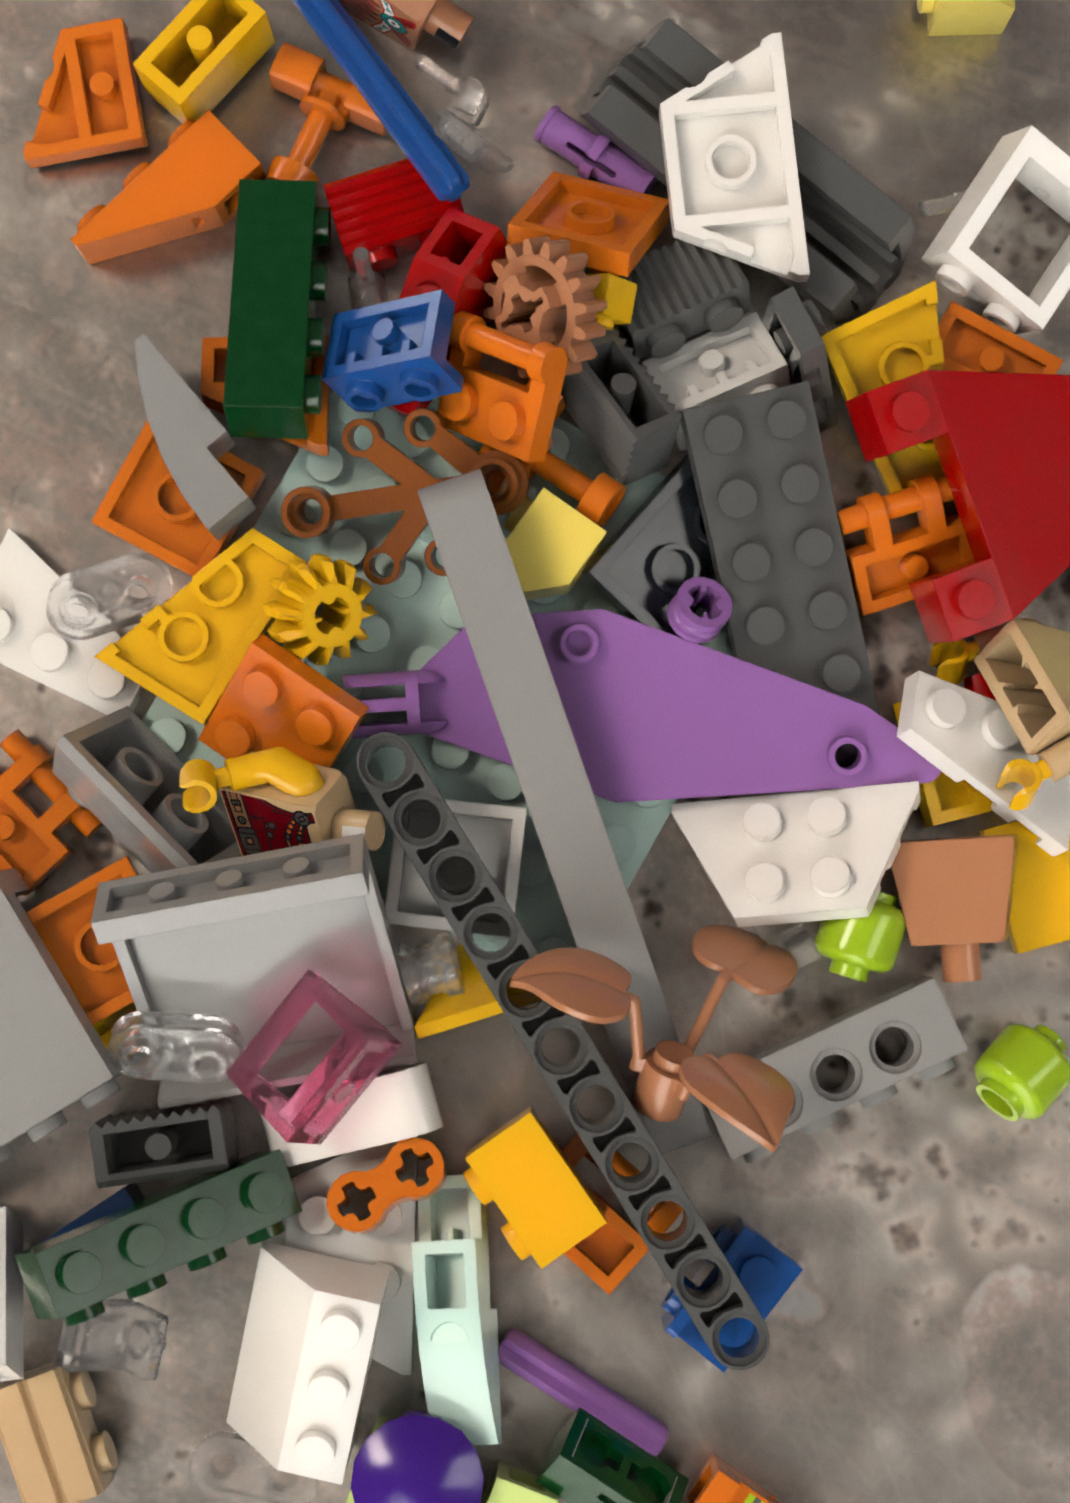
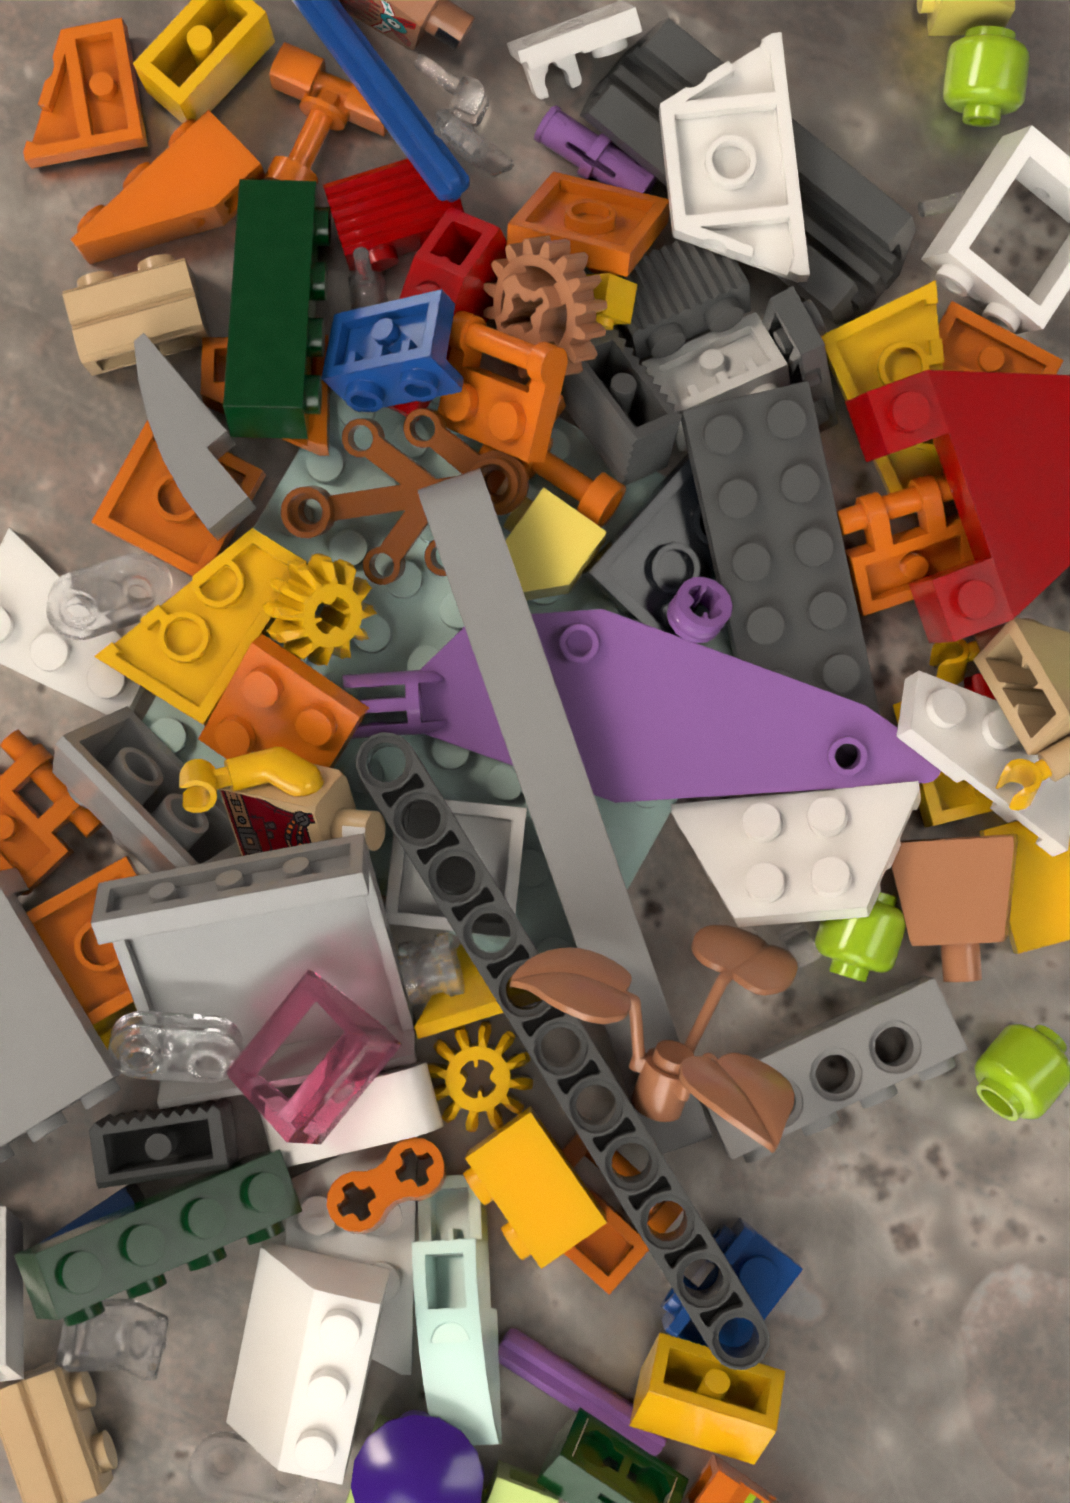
(116, 310): none -> tan brick
(501, 1076): none -> yellow gear
(597, 31): none -> white plate
(704, 1404): none -> yellow brick
(986, 75): none -> lime head

